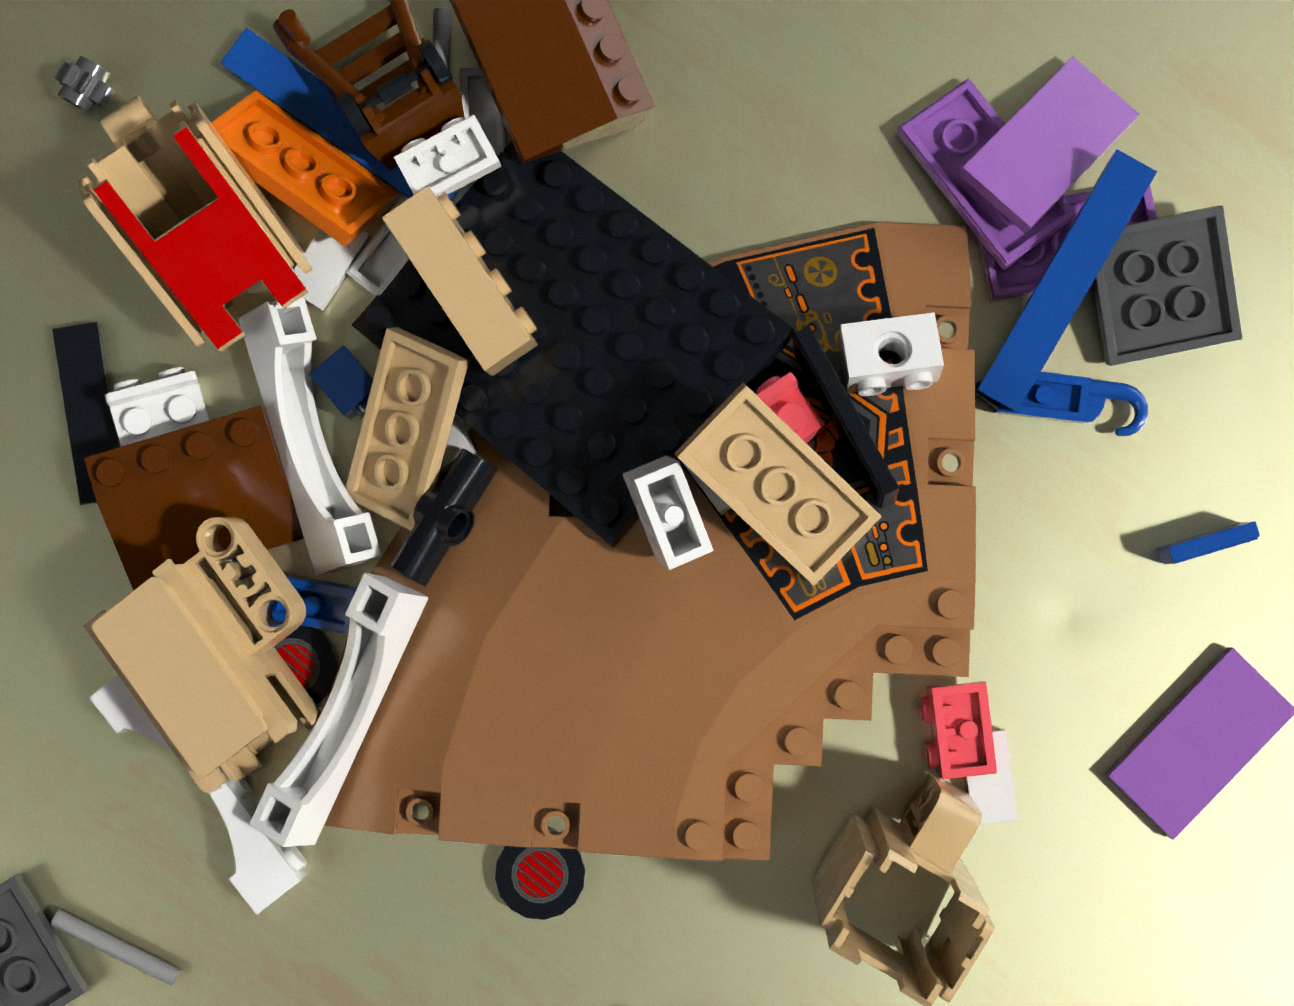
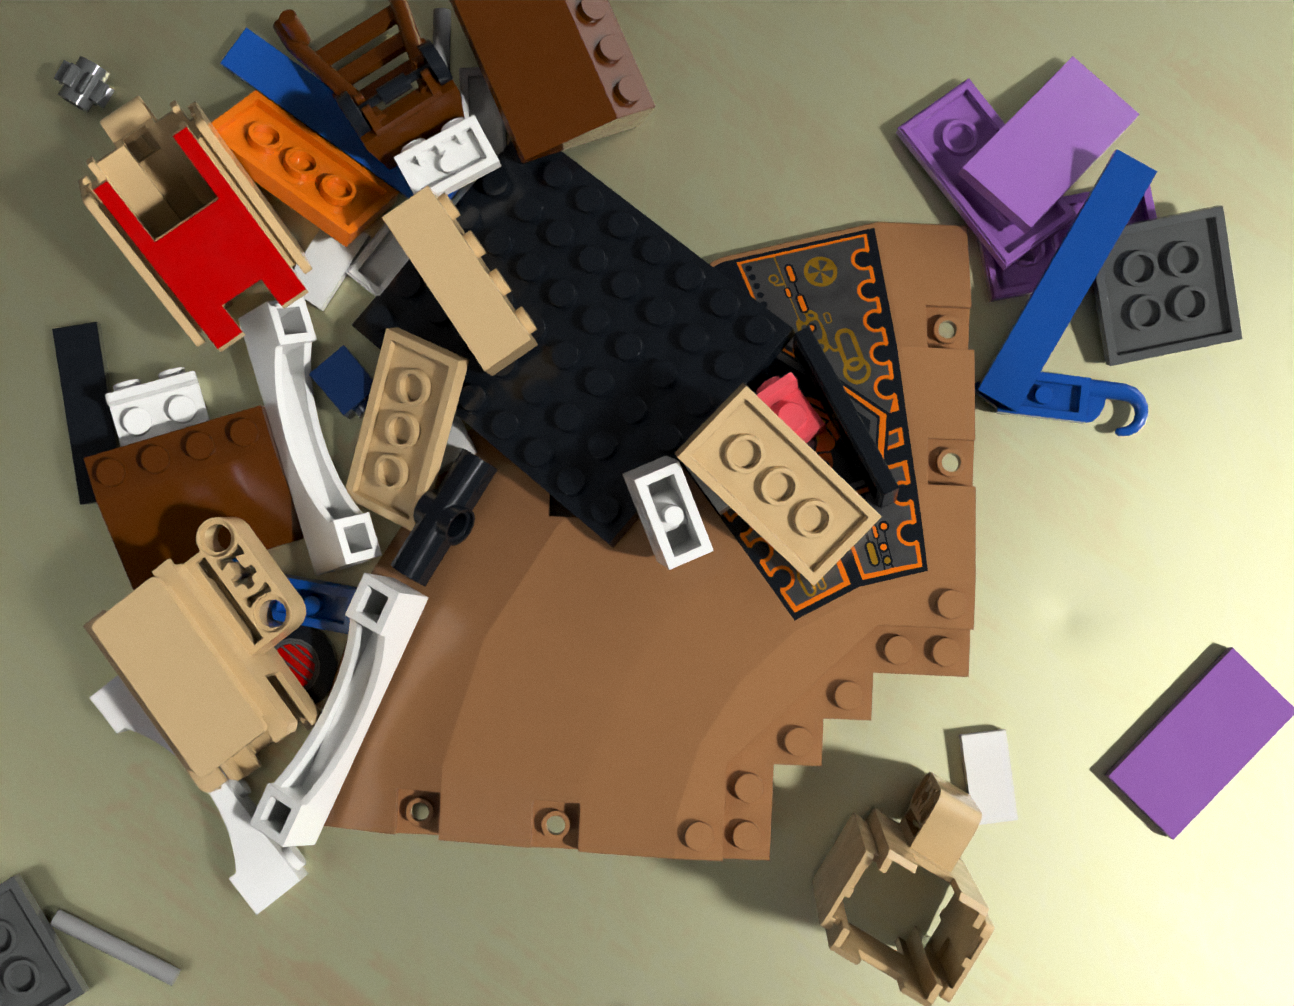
(539, 879): tile -> none
(911, 337): white brick -> none
(959, 730): coral bracket -> none
(1208, 543): blue tile -> none

